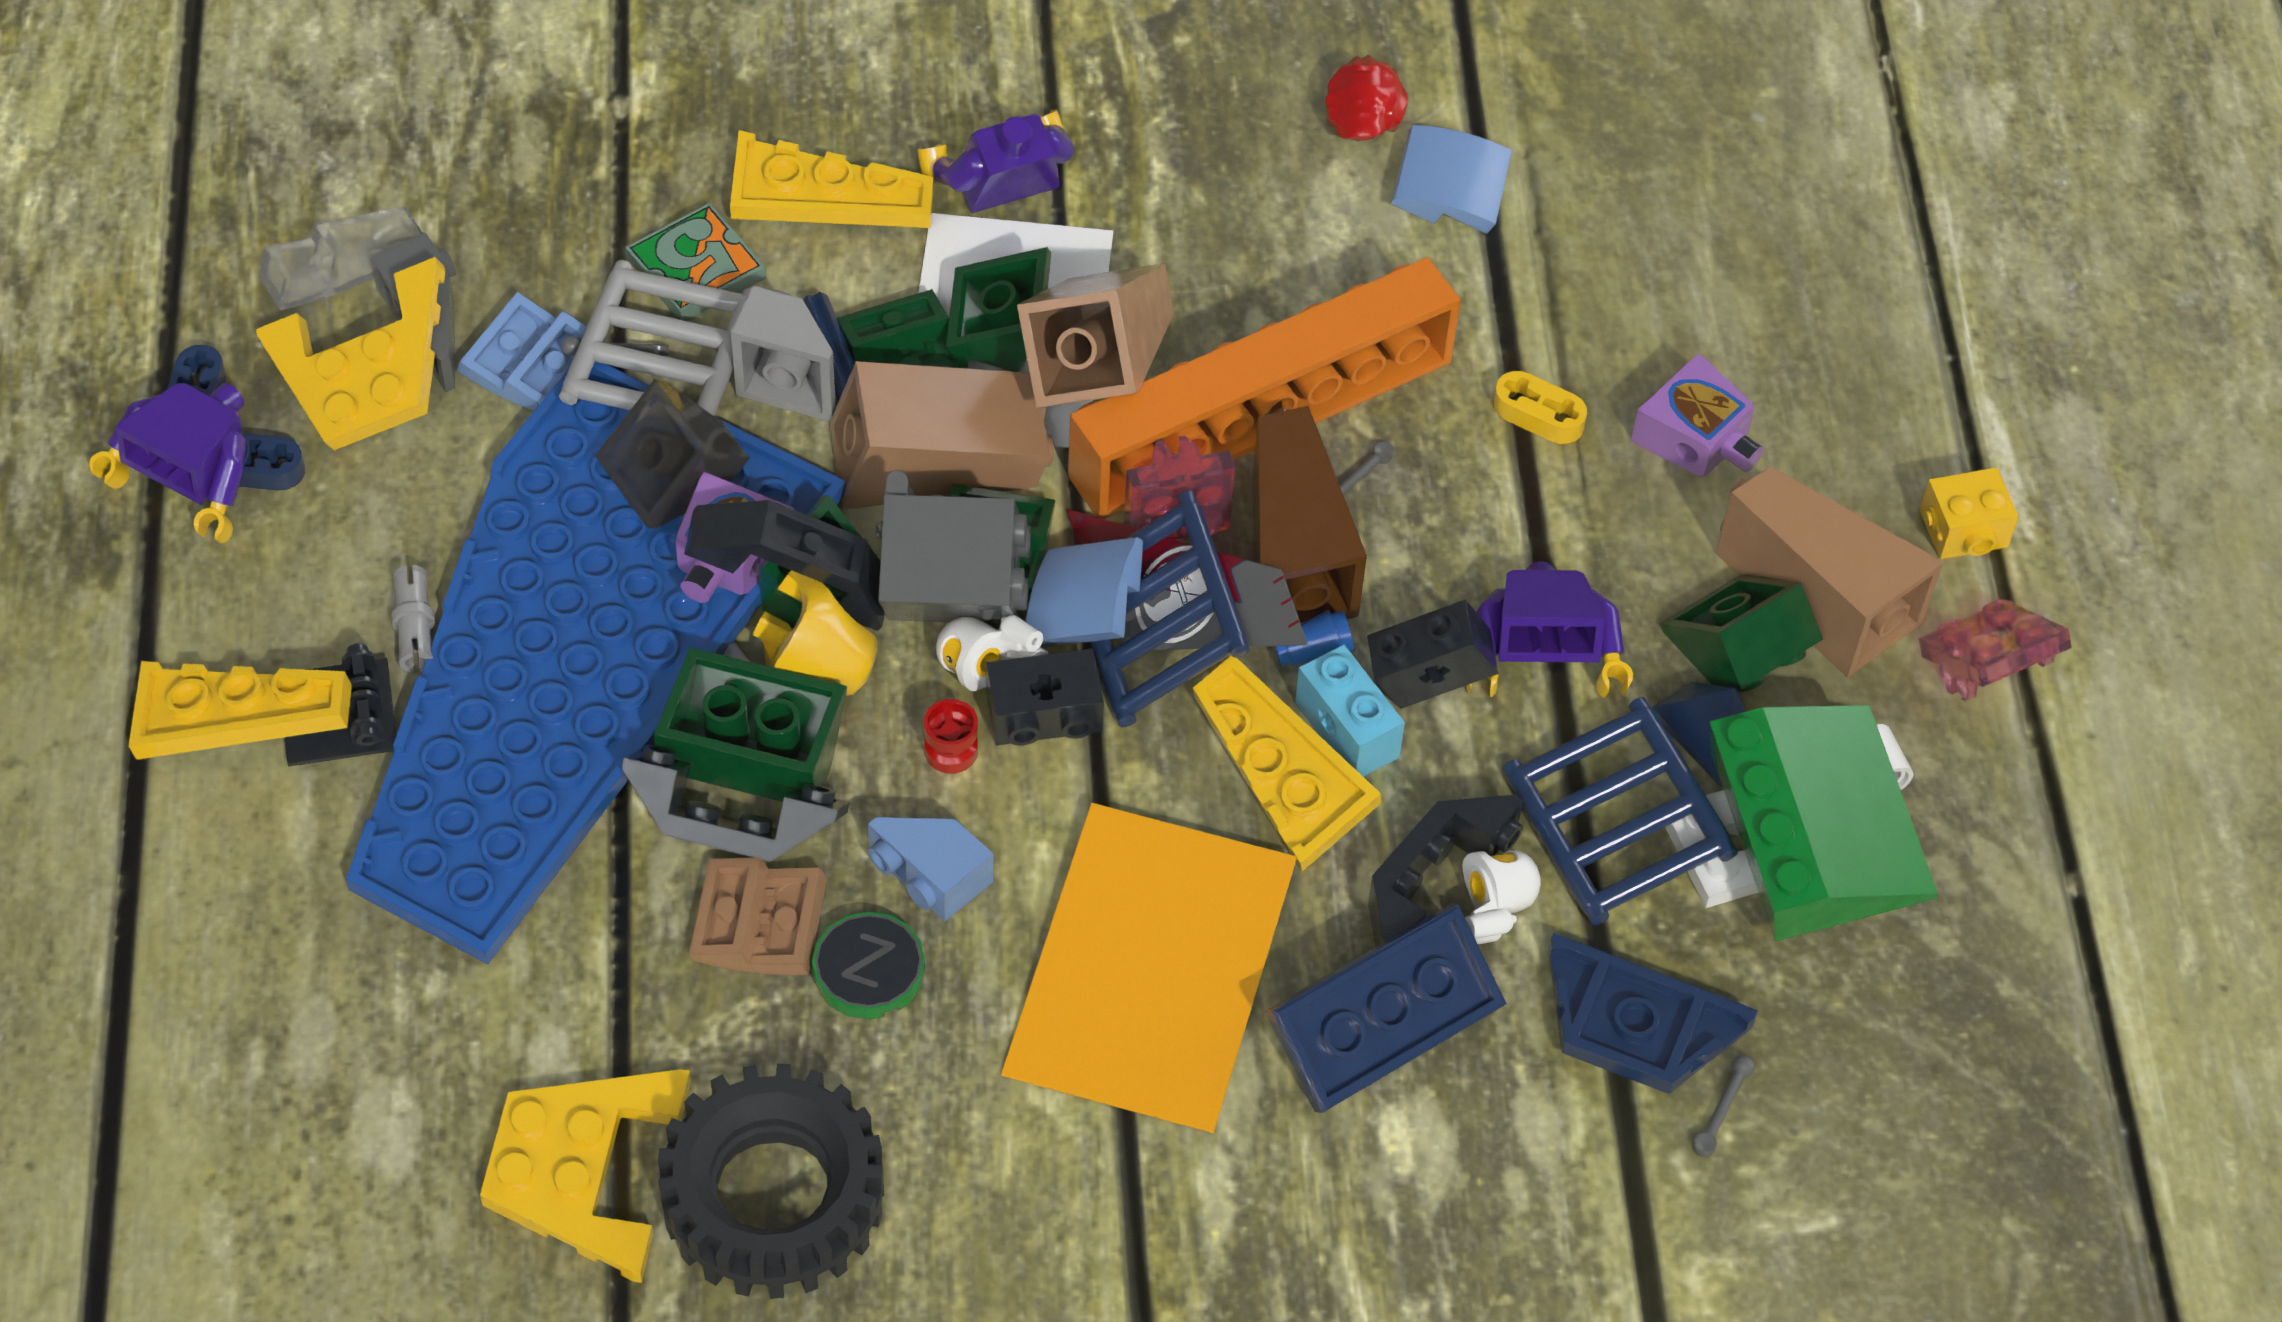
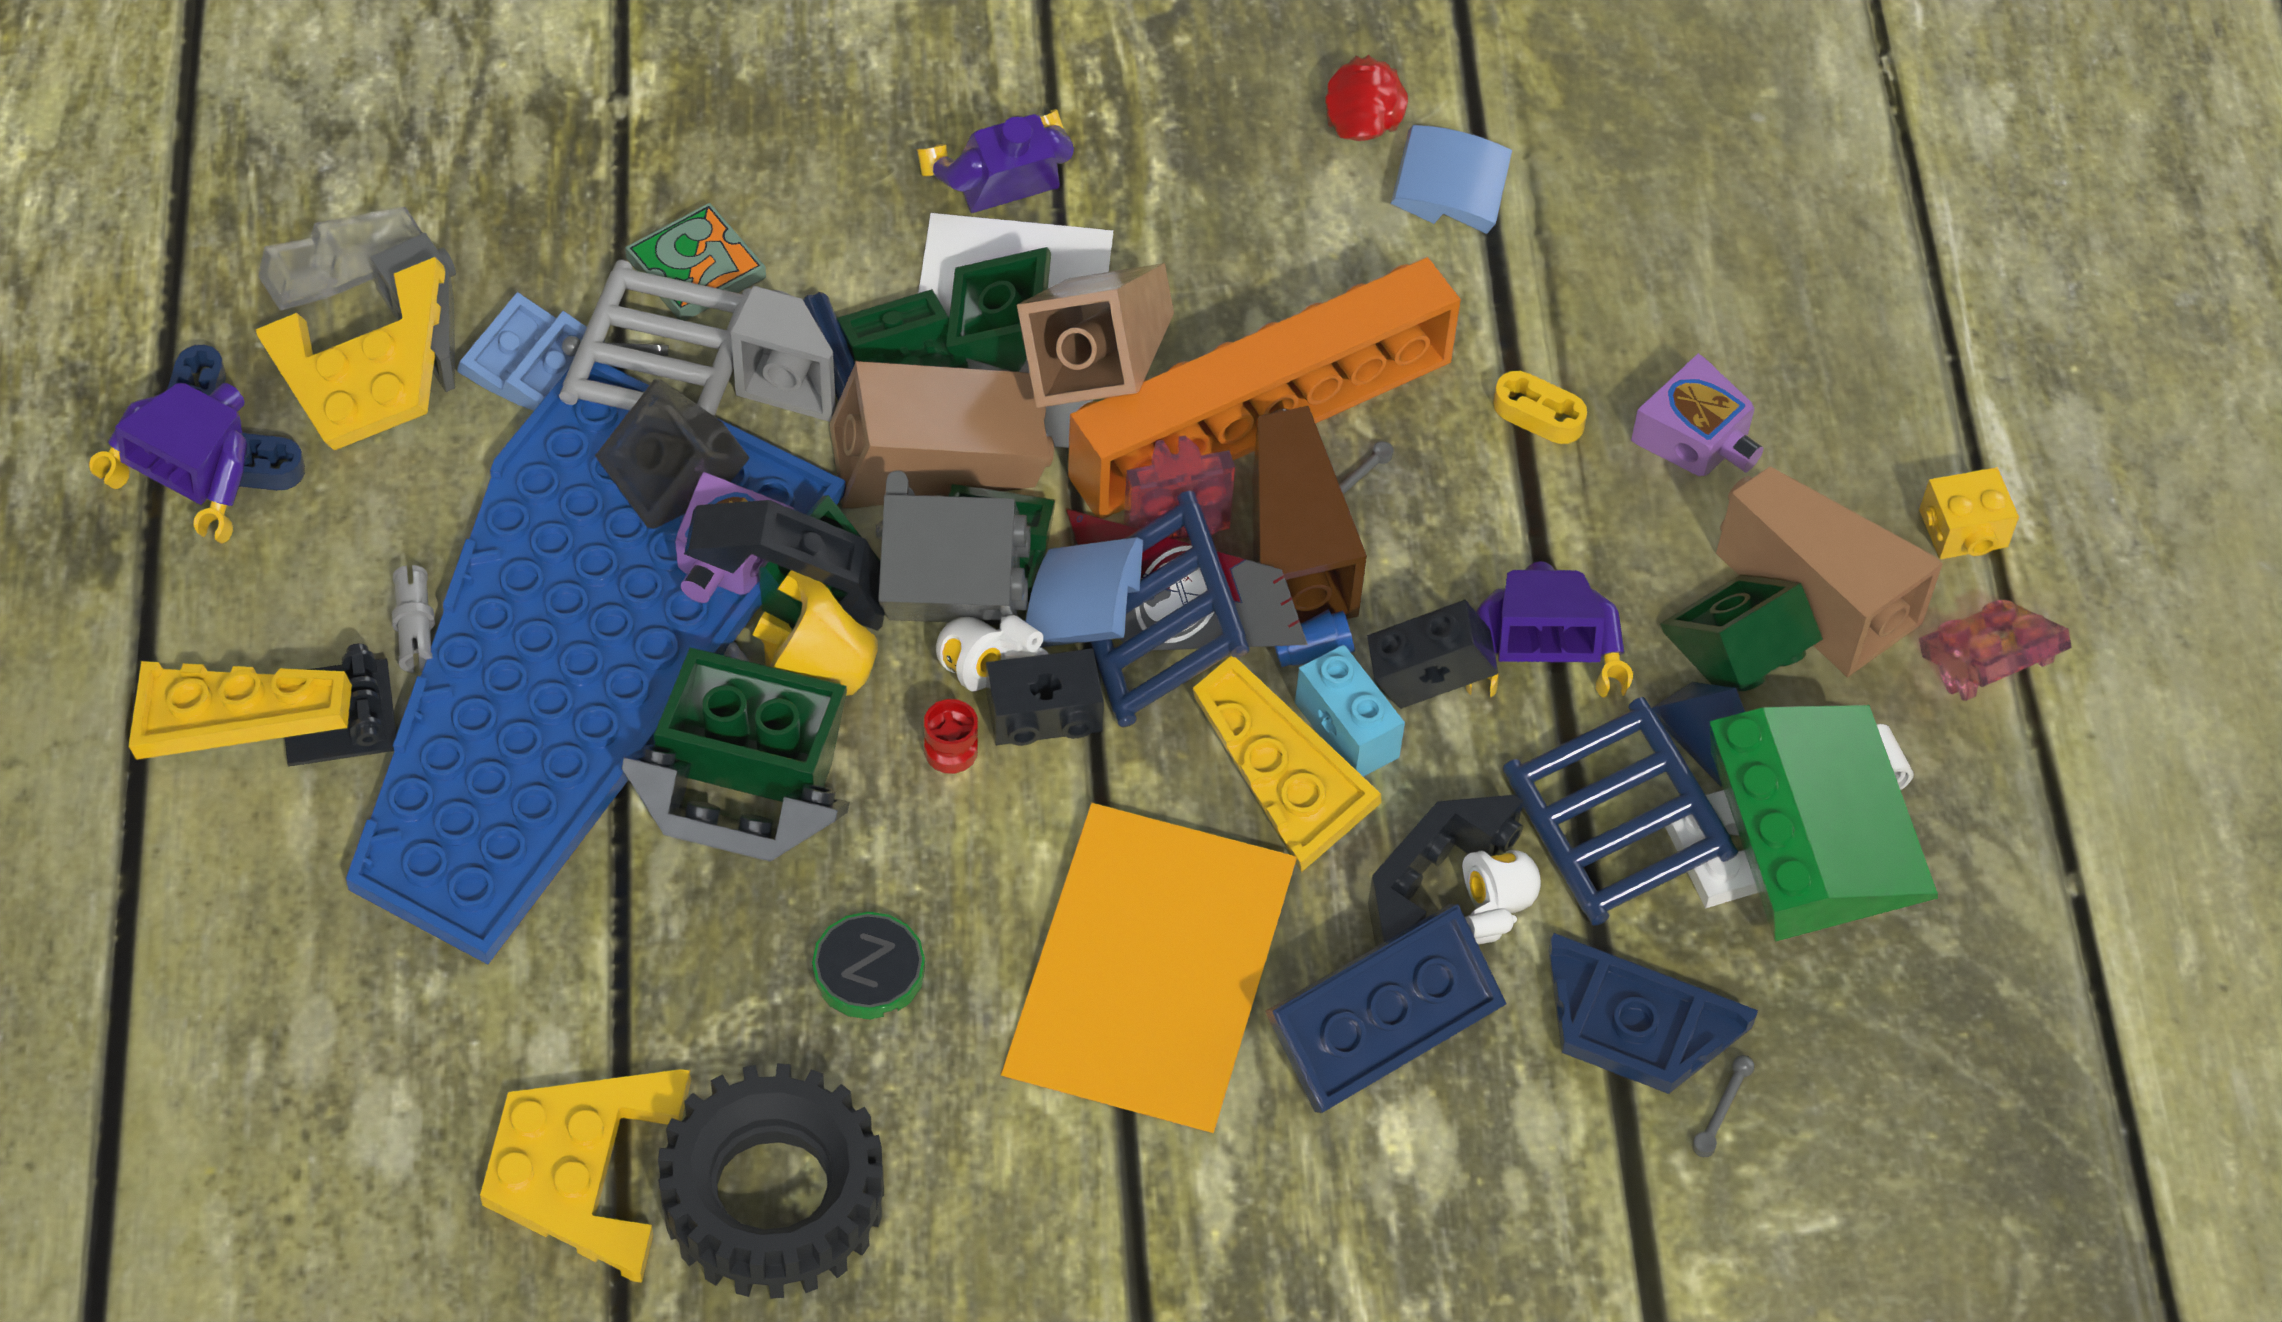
(758, 917): medium nougat slope -> none
(805, 187): yellow wing -> none
(933, 859): medium blue slope -> none

